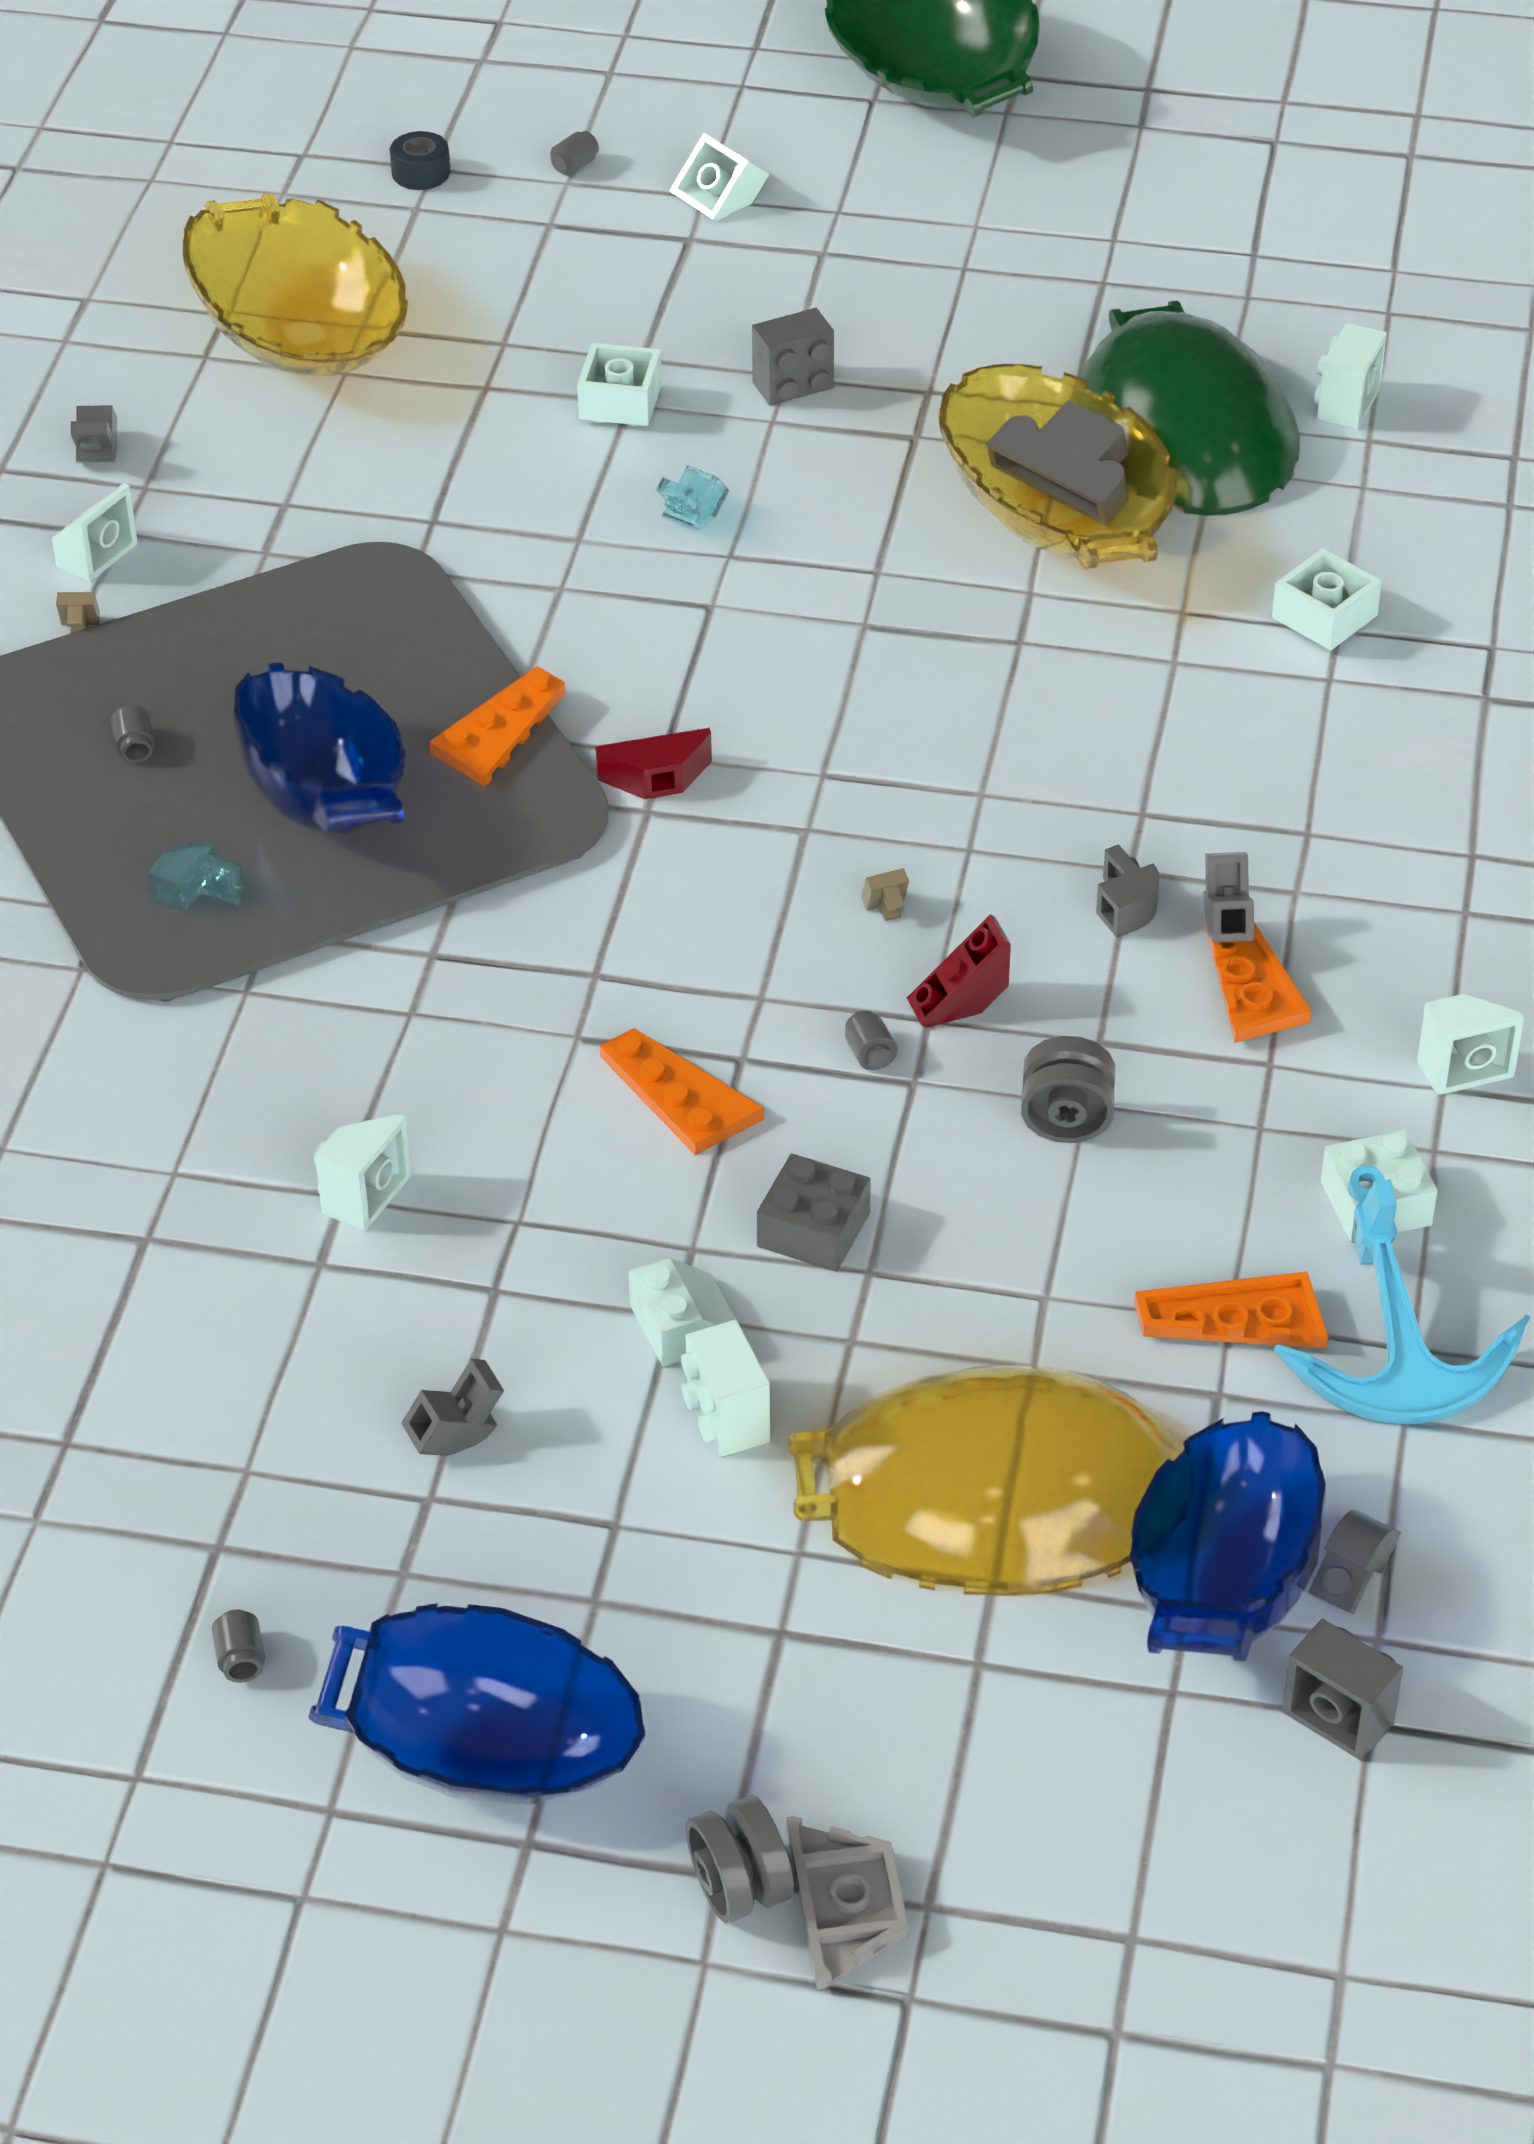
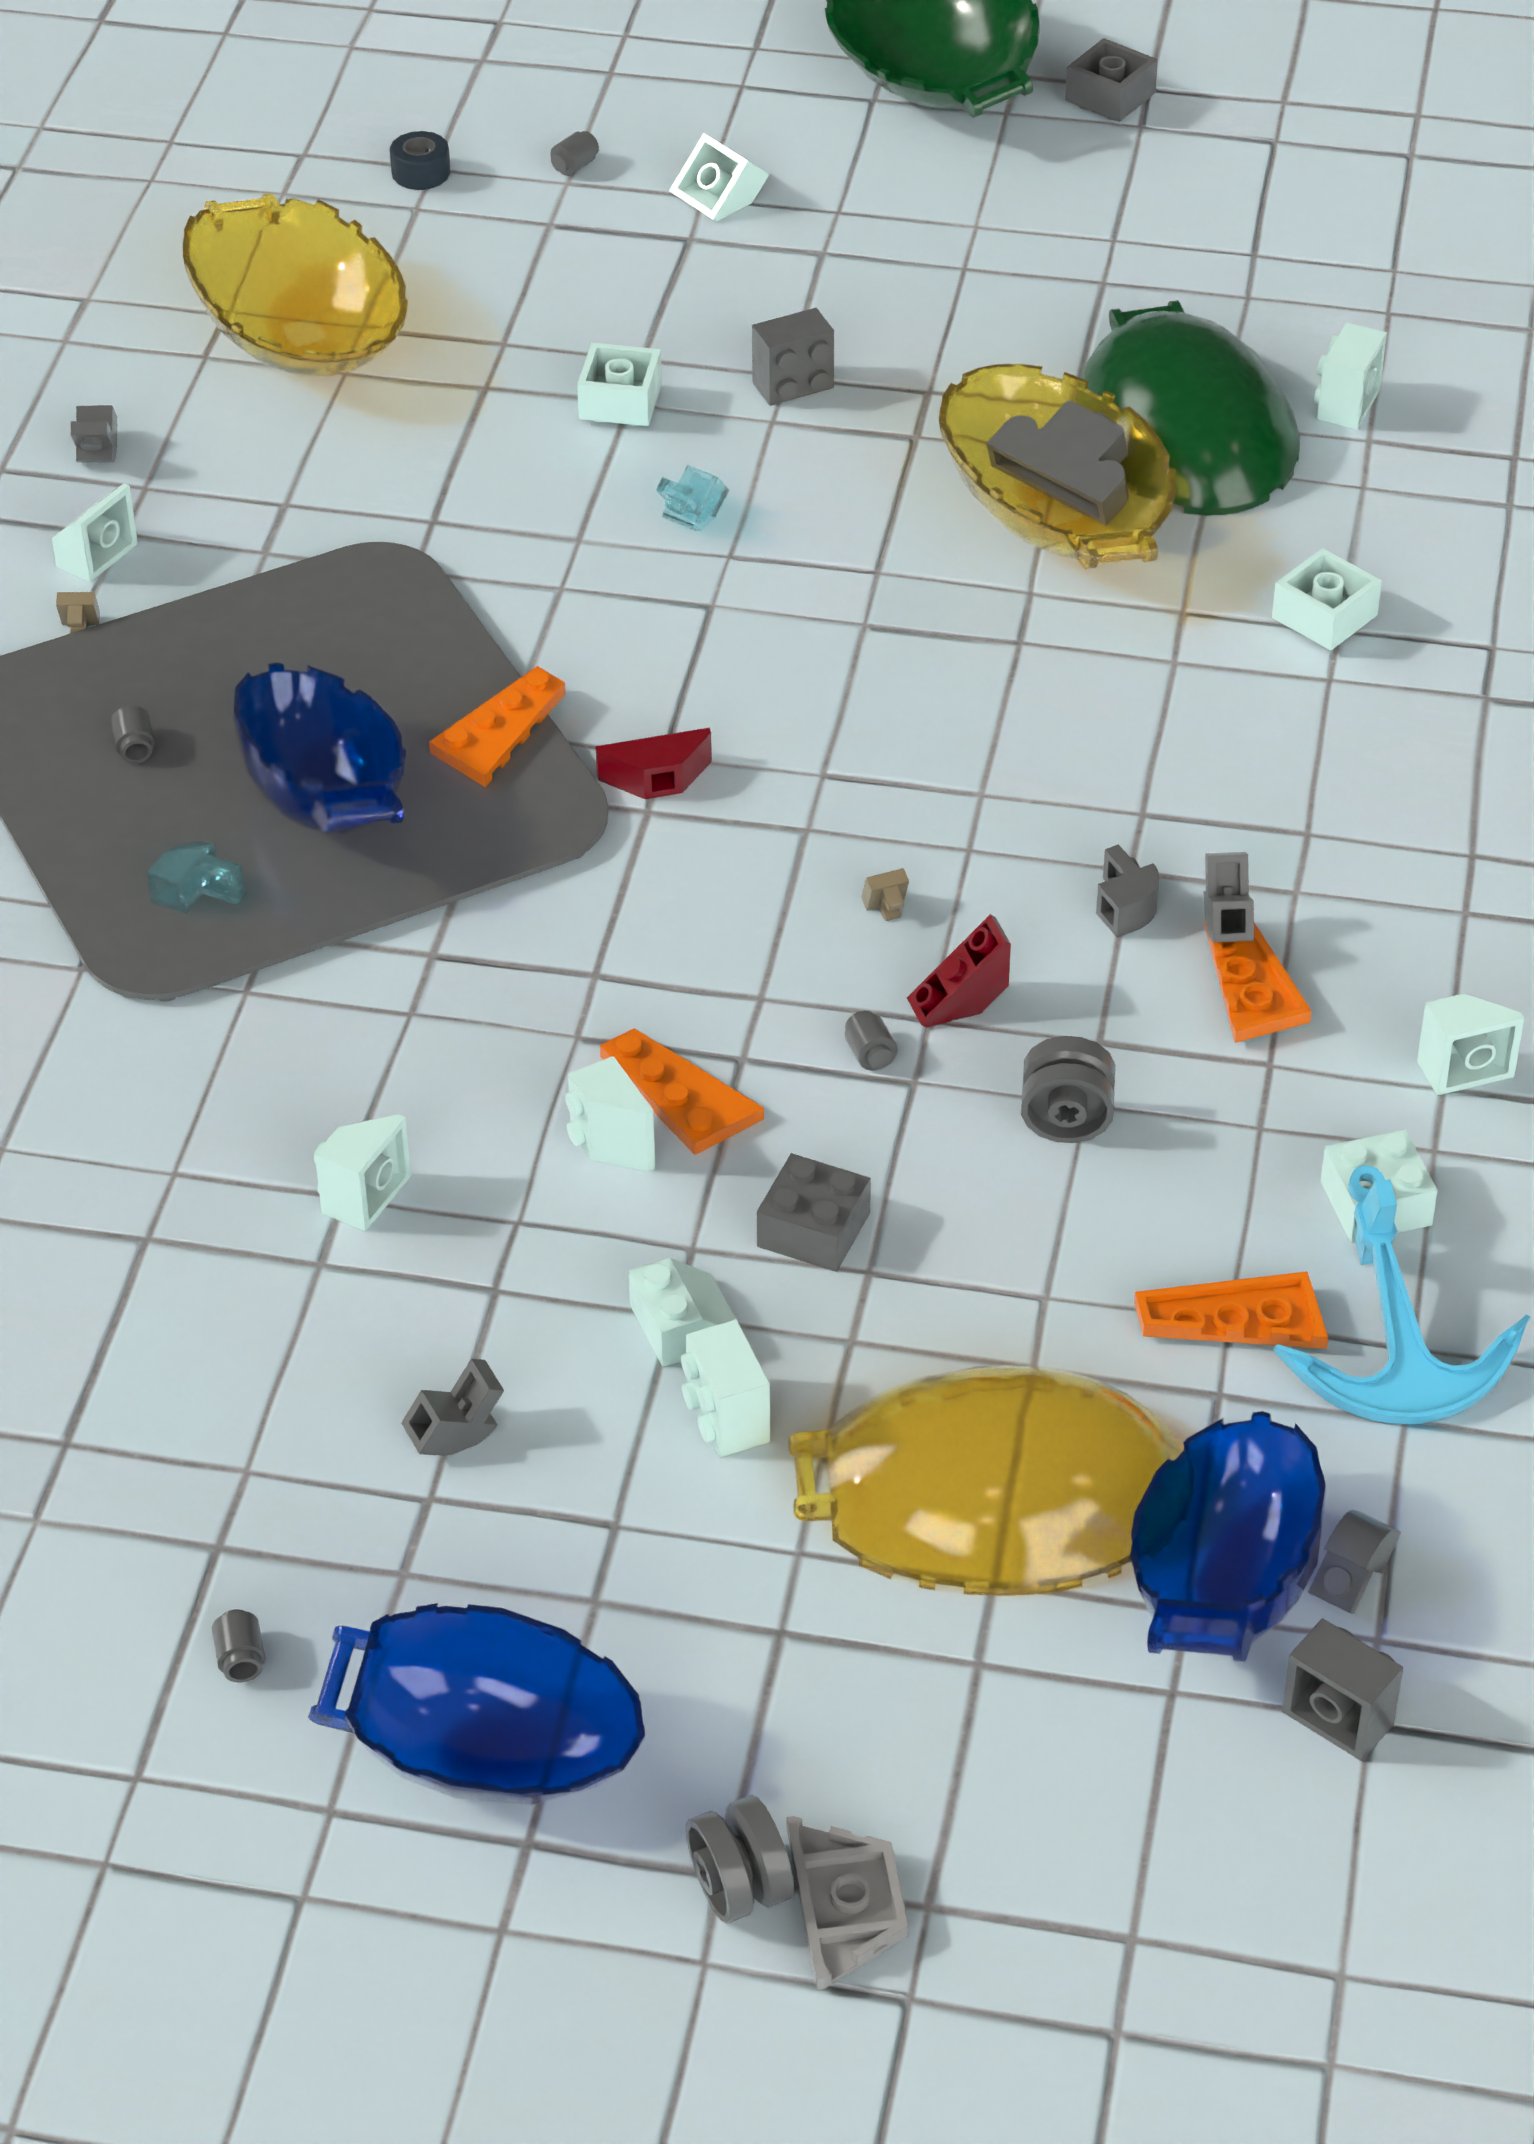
(610, 1116): none -> light aqua slope
(1111, 80): none -> dark grey brick

